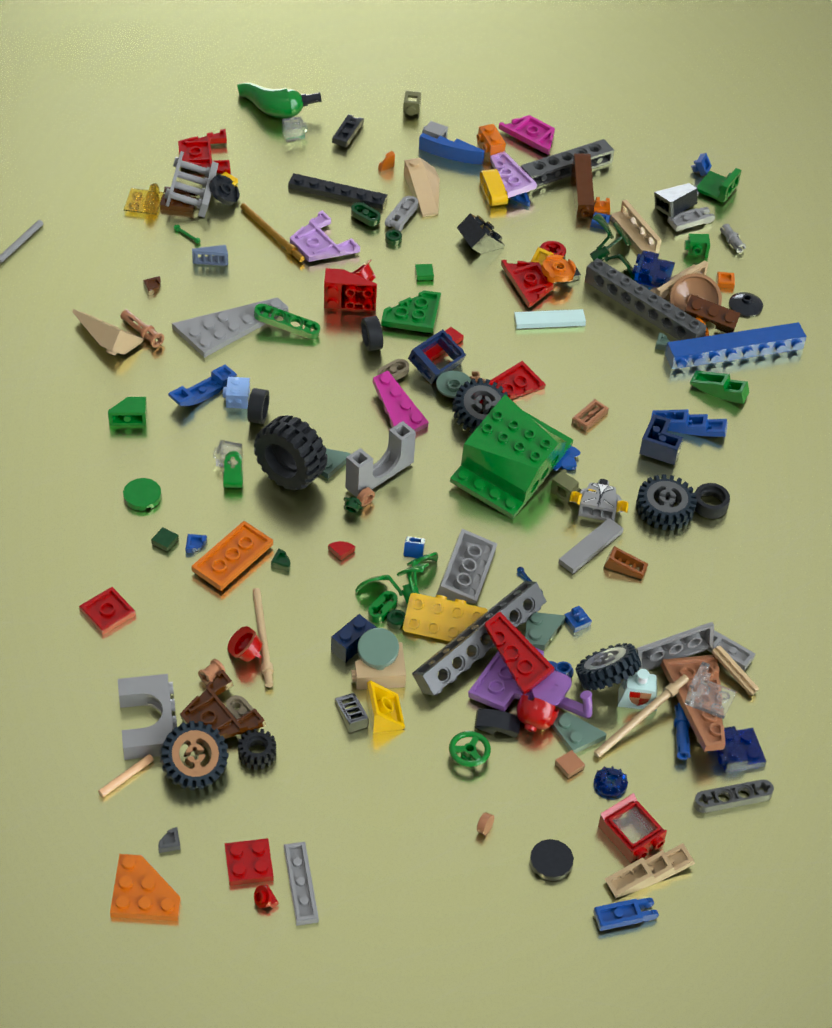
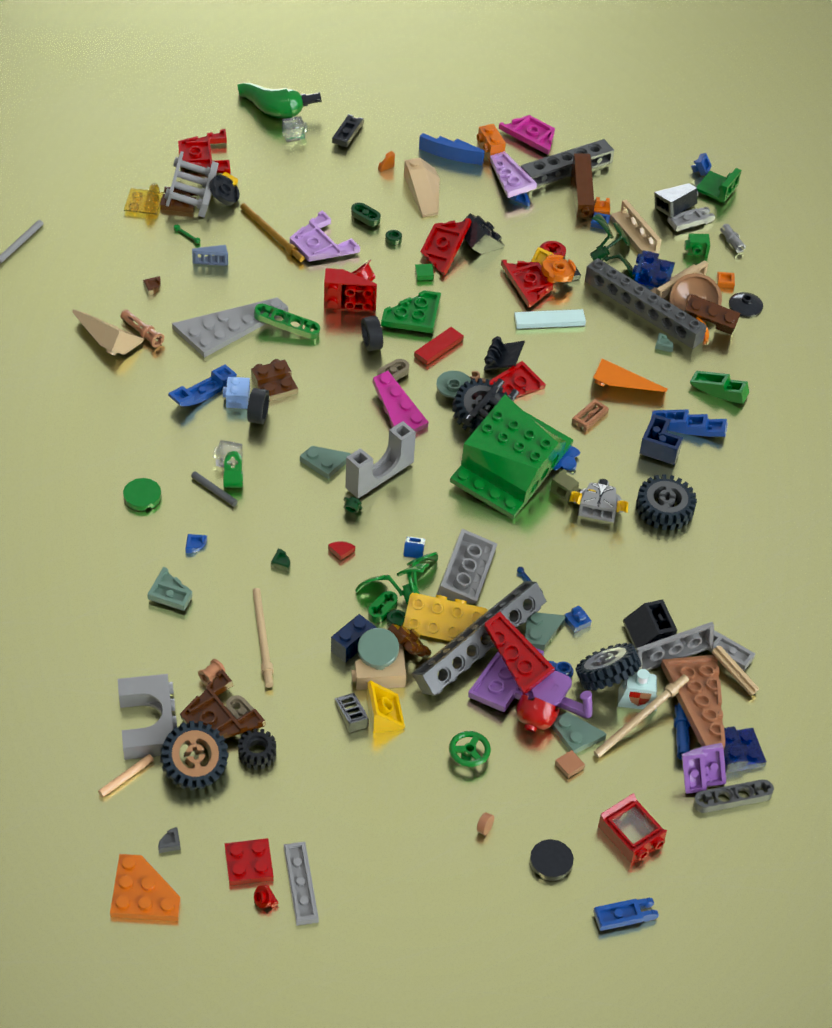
(107, 610): red tile -> none
(129, 412): green slope -> none
(165, 539): dark green tile -> none
(170, 591): none -> sand green wing
(215, 489): none -> dark grey bar
(232, 555): orange plate -> none
(245, 644): red piece -> none
(275, 378): none -> reddish brown plate
(290, 452): black tyre -> none
(337, 191): black plate -> none
(366, 496): nougat tile -> none
(402, 212): light grey plate -> none
(410, 640): none -> reddish brown plate
(412, 107): olive brick -> none
(426, 366): dark blue window -> none
(435, 130): light grey brick -> none
(444, 243): none -> red wing
(488, 398): none -> black piece
(493, 187): yellow beam -> none
(495, 720): black slope -> none
(502, 355): none -> black hinge
(590, 545): light grey tile -> none
(607, 787): clear blue gear -> none
(615, 562): dark orange slope -> none
(617, 376): none -> orange wedge
(649, 623): none -> black slope
(649, 871): tan slope -> none
(703, 768): none -> medium lavender slope
(708, 695): clear bracket -> none
(714, 490): black tyre -> none
(735, 345): blue brick -> none

